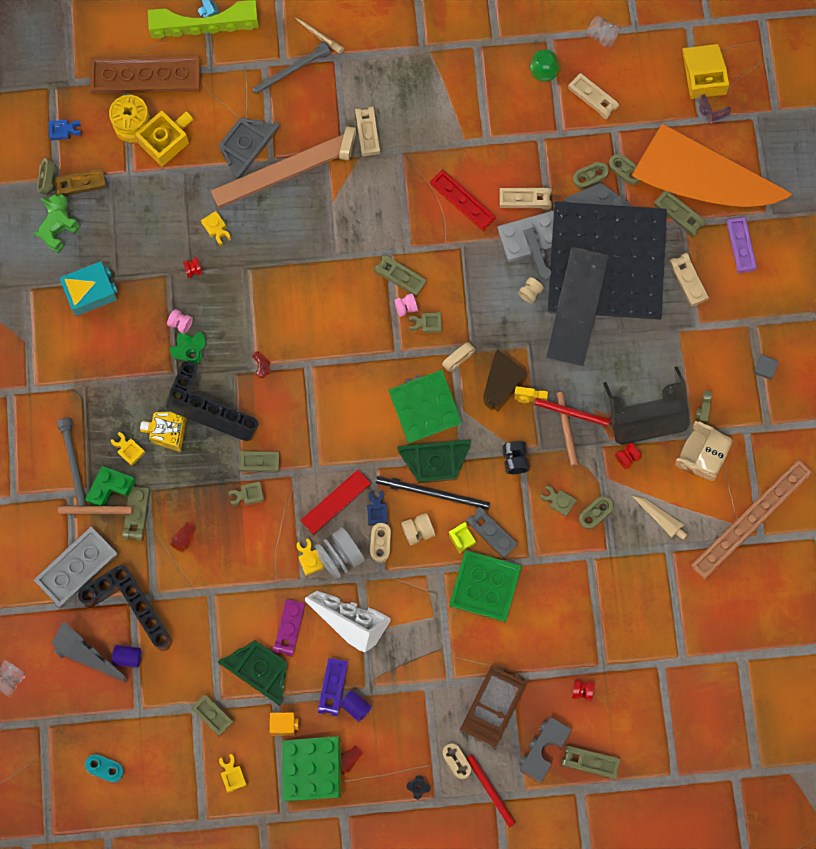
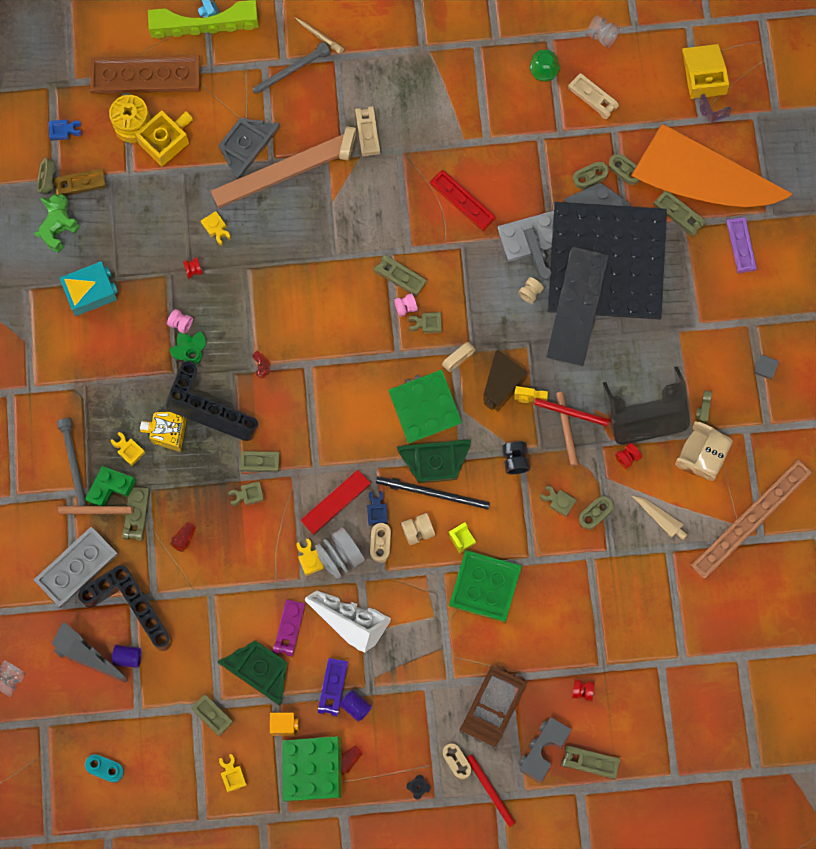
(492, 533): dark grey plate -> none
(525, 198): tan plate -> none
(688, 280): tan plate -> none

